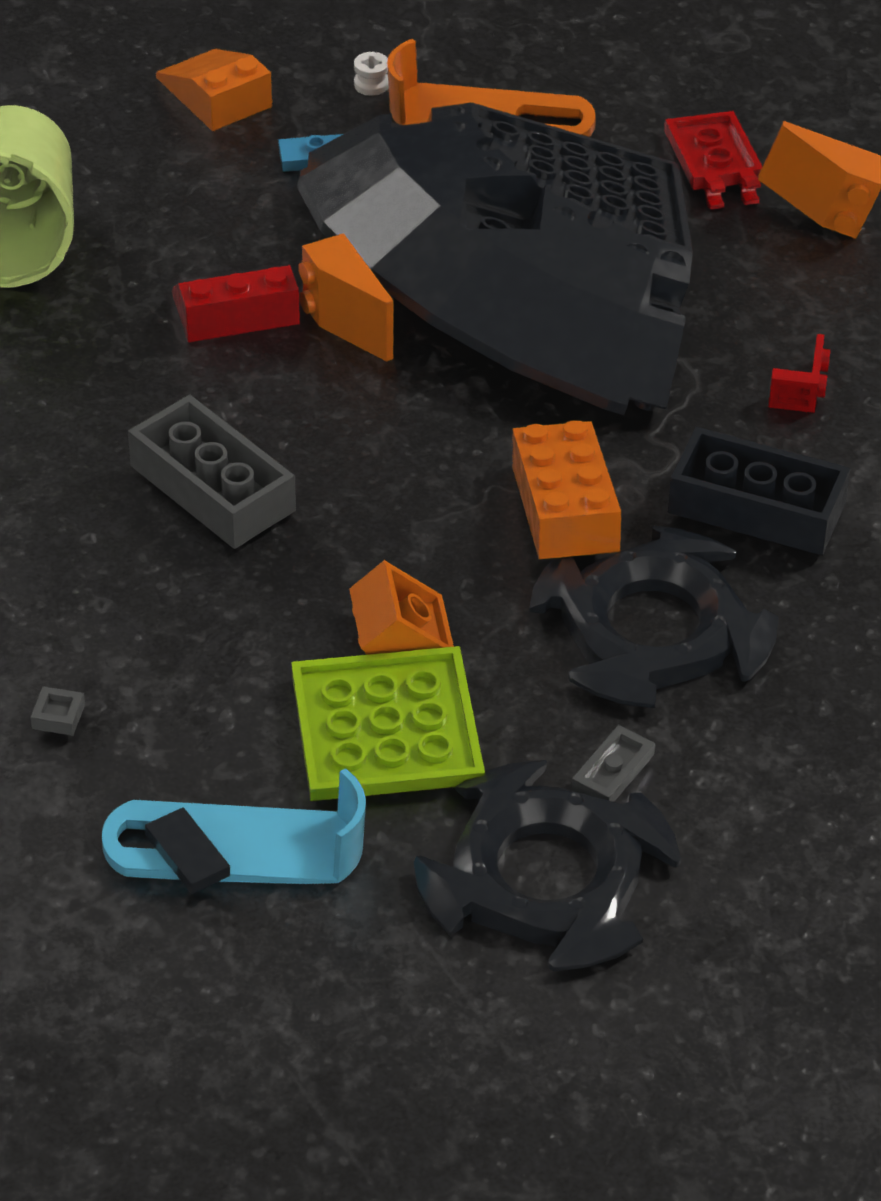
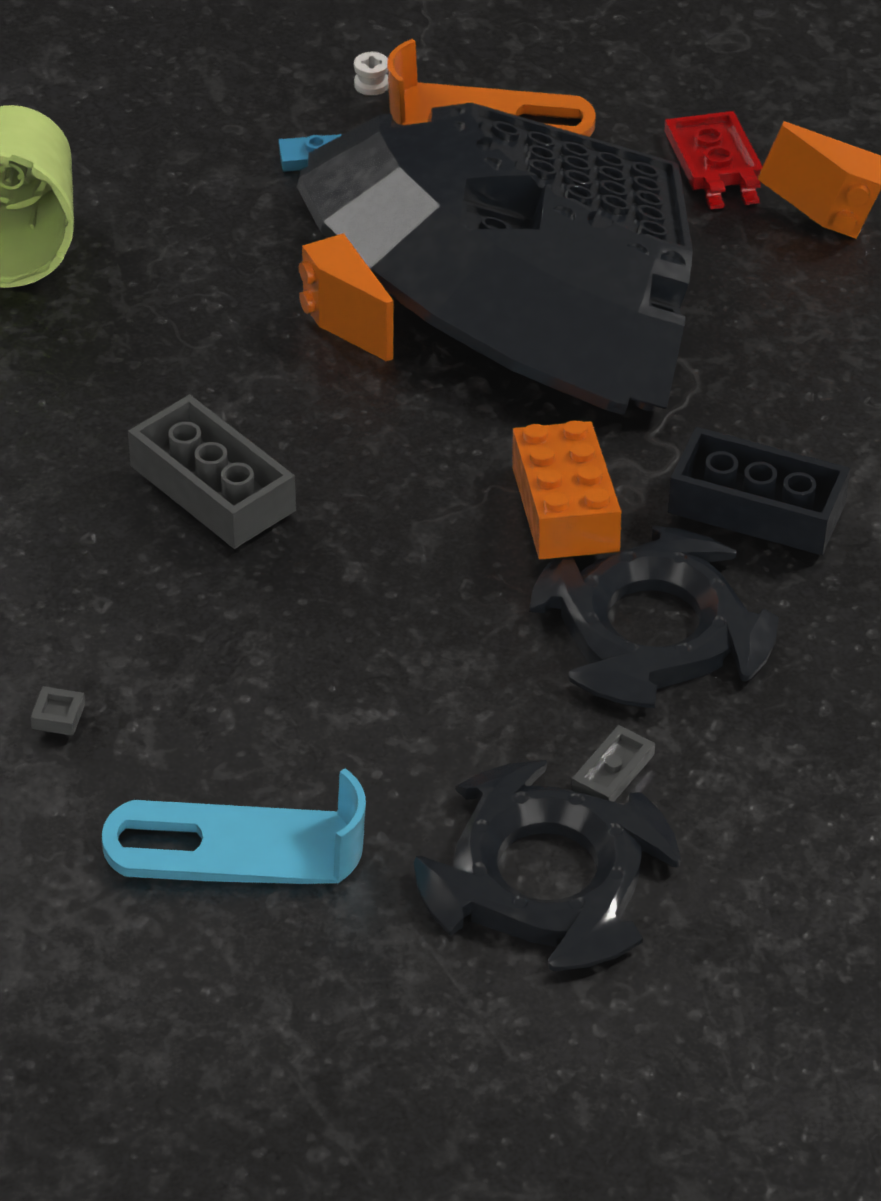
(187, 850): black tile -> none
(220, 86): orange slope -> none
(238, 303): red slope -> none
(387, 720): lime plate -> none
(398, 612): orange slope -> none
(800, 389): red bracket -> none

